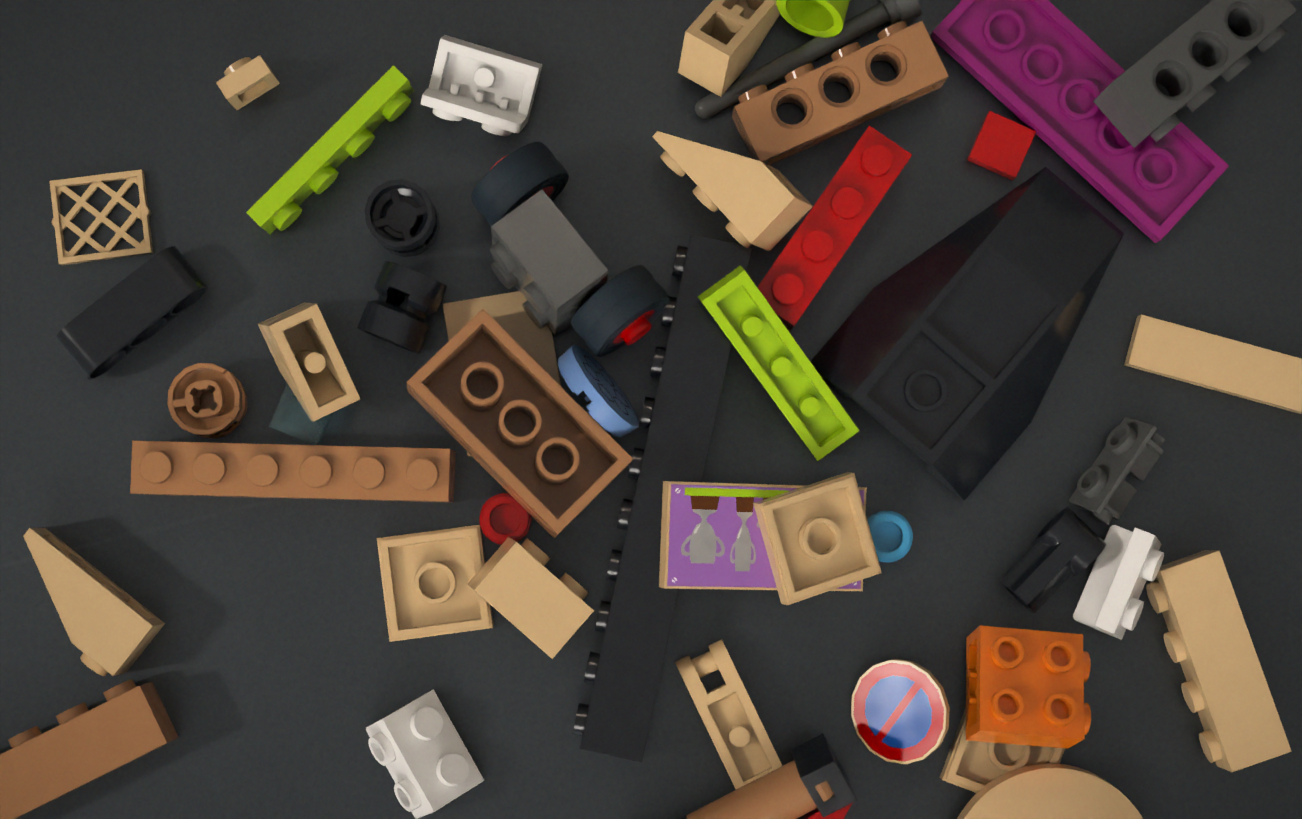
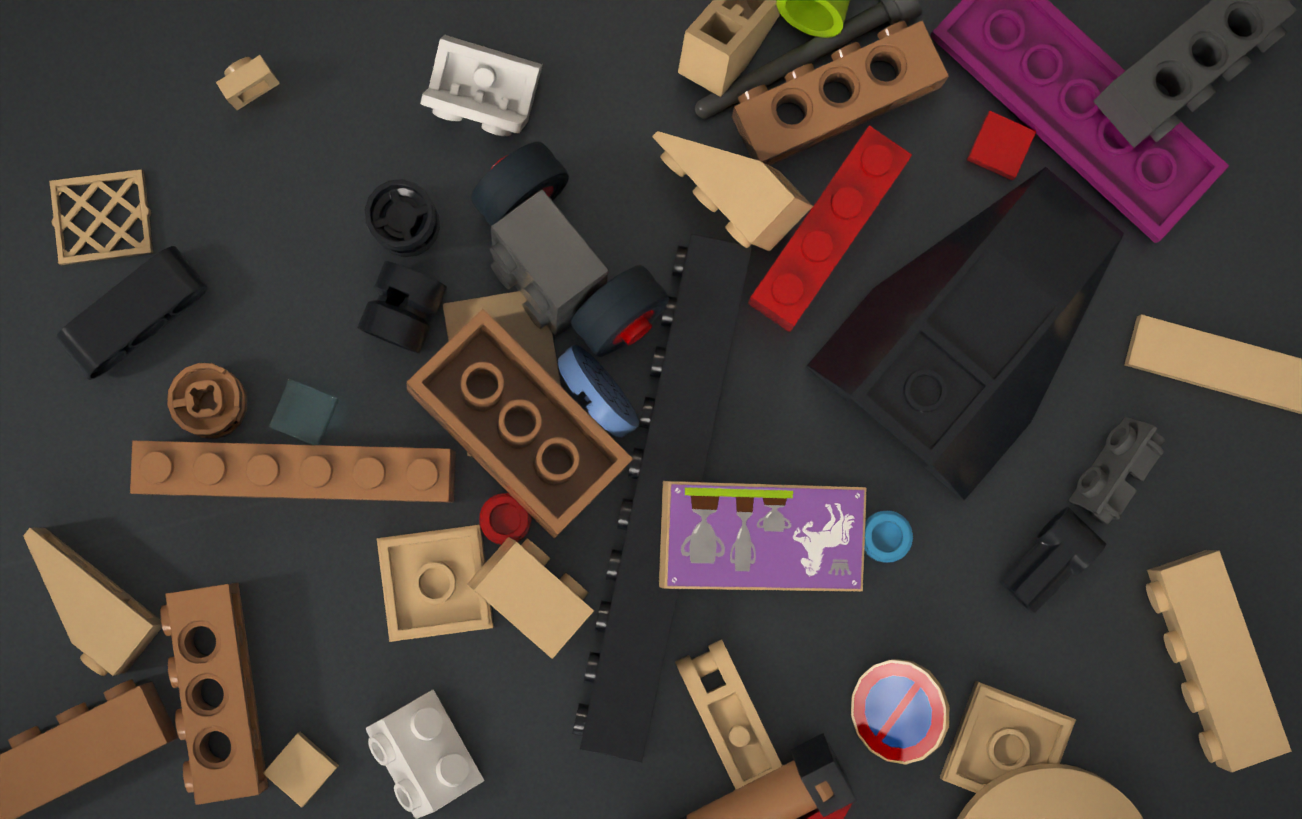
(237, 716): none -> medium nougat brick
(300, 769): none -> tan tile
(309, 360): tan slope -> none
(347, 137): lime plate -> none
(778, 362): lime plate -> none
(817, 538): tan tile -> none
(1026, 687): orange brick -> none
(1117, 580): white bracket -> none

